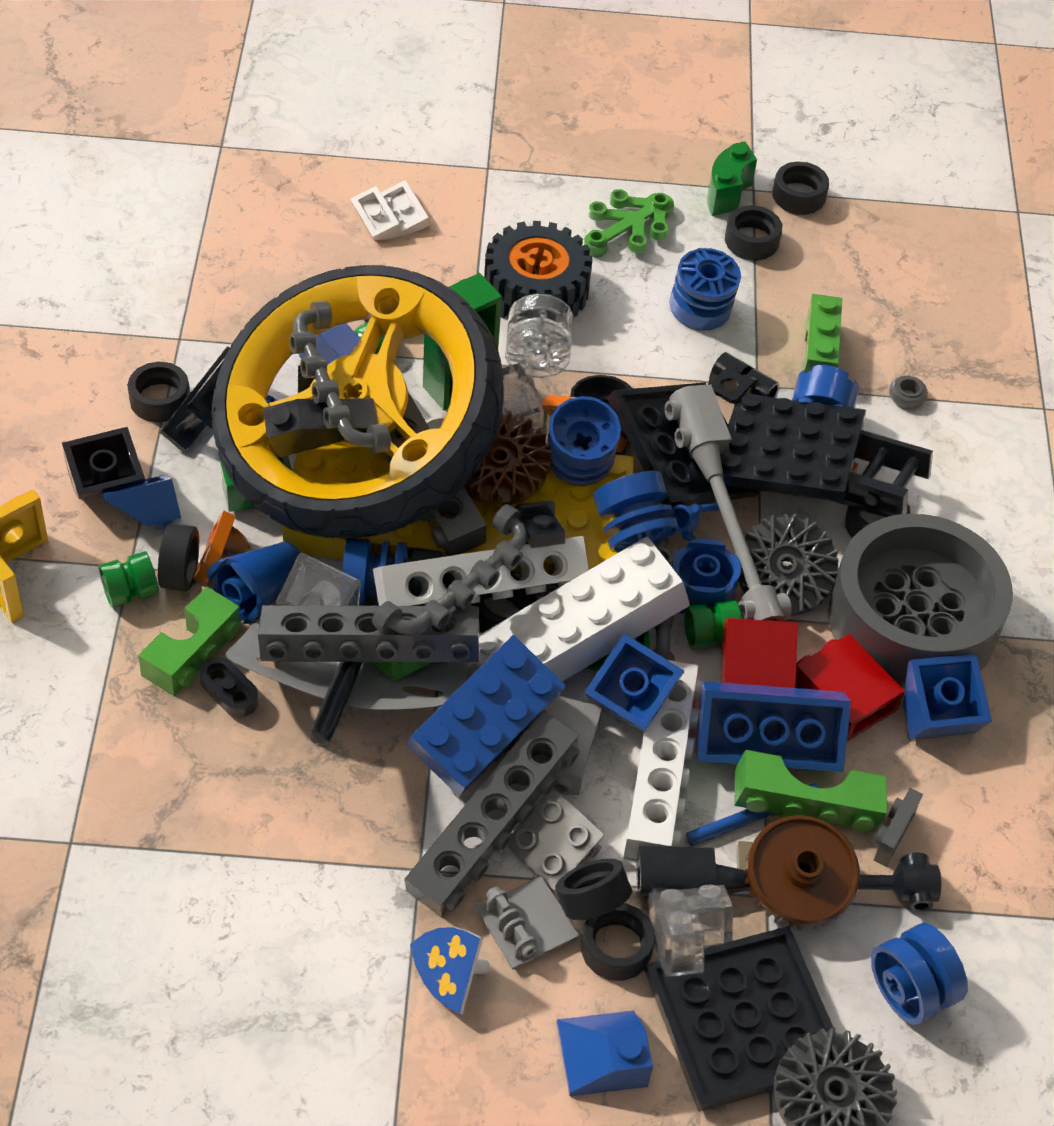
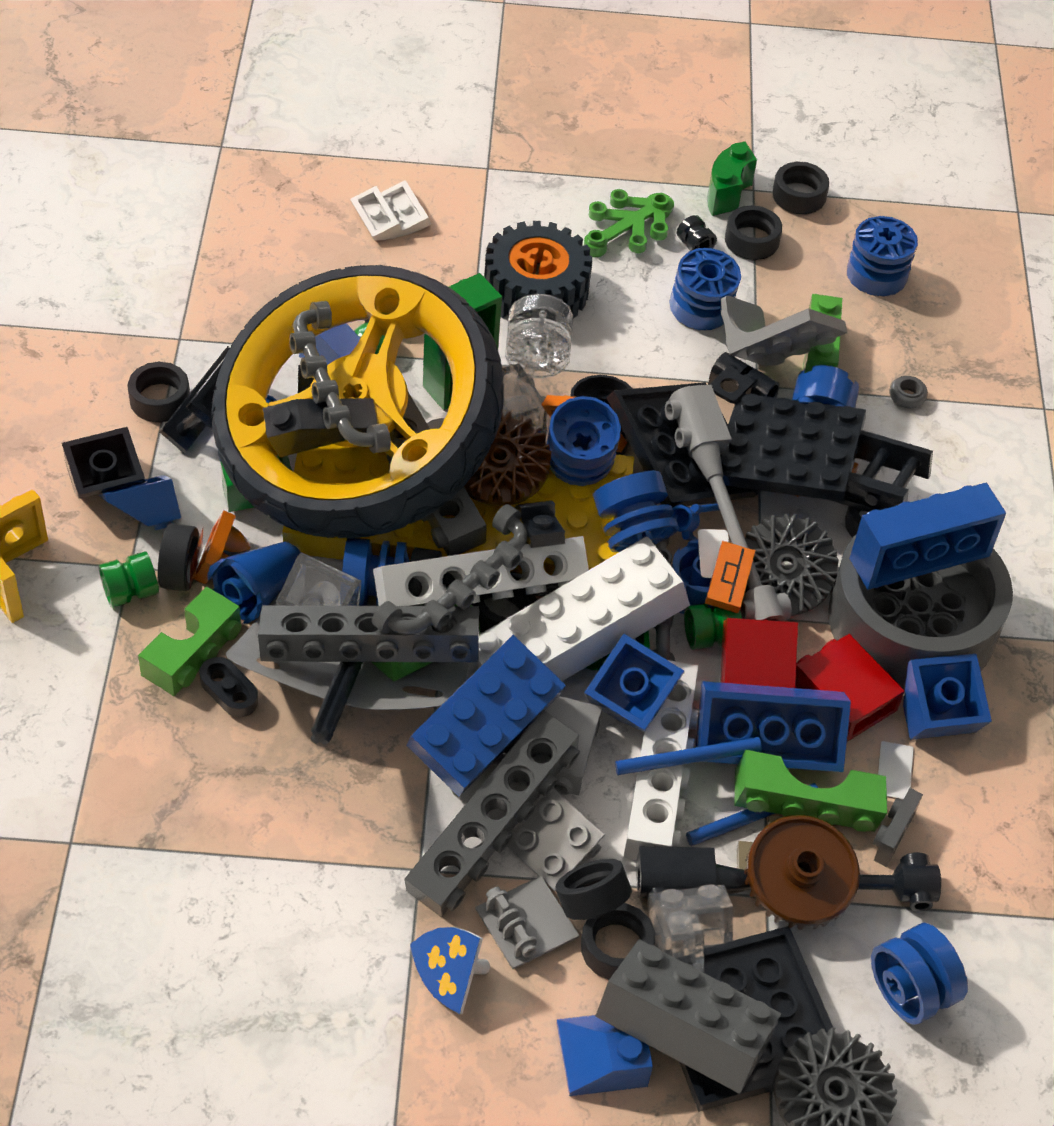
(196, 557): none -> dark red sticker
(687, 756): none -> blue bar
(688, 1015): none -> dark grey brick
(695, 234): none -> black wheel
(709, 545): none -> white sticker
(730, 577): none -> orange tile
(772, 344): none -> light grey bracket
(881, 256): none -> blue wheel
(896, 765): none -> white sticker
(927, 535): none -> blue brick

